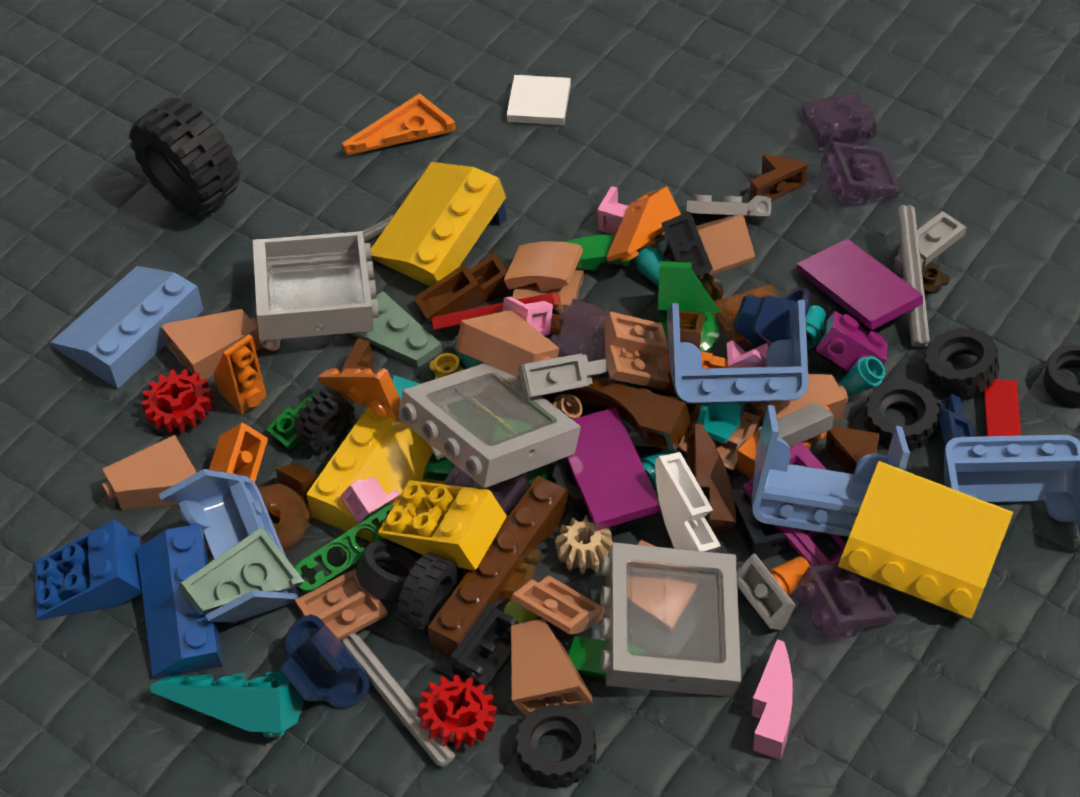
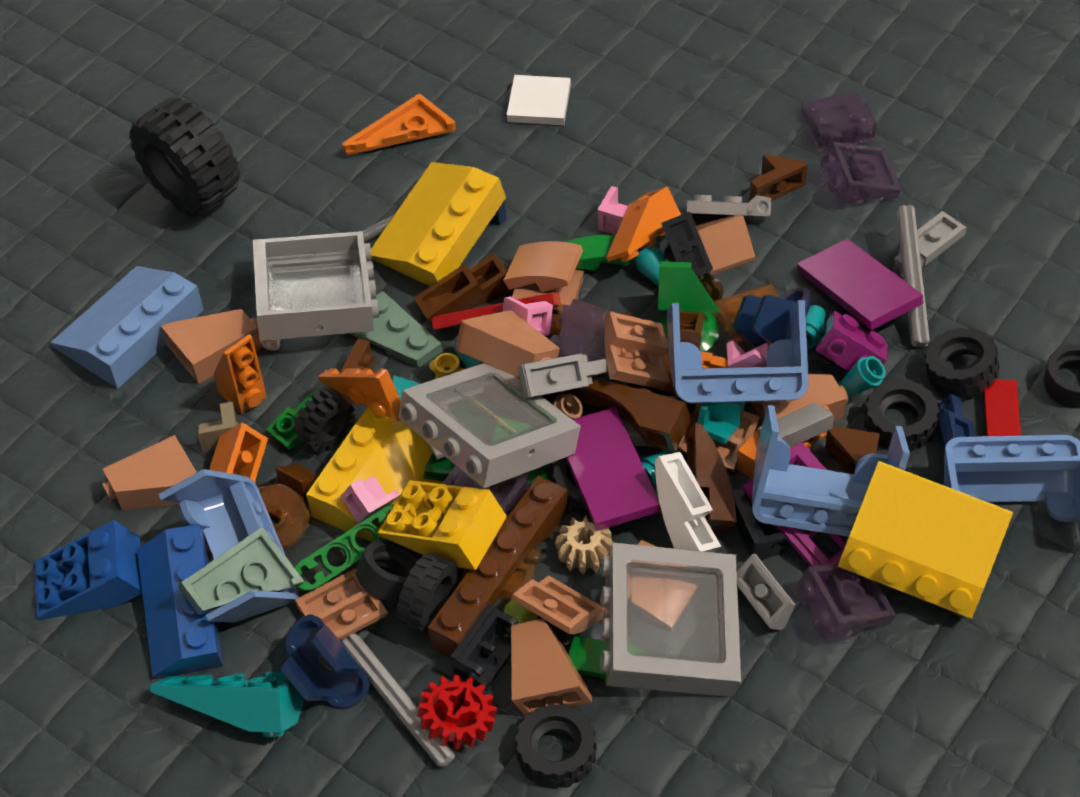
(177, 401): red gear -> none
(210, 432): none -> dark tan panel
(773, 704): bright pink slope -> none
(790, 573): orange cone -> none
(933, 279): dark brown plate -> none

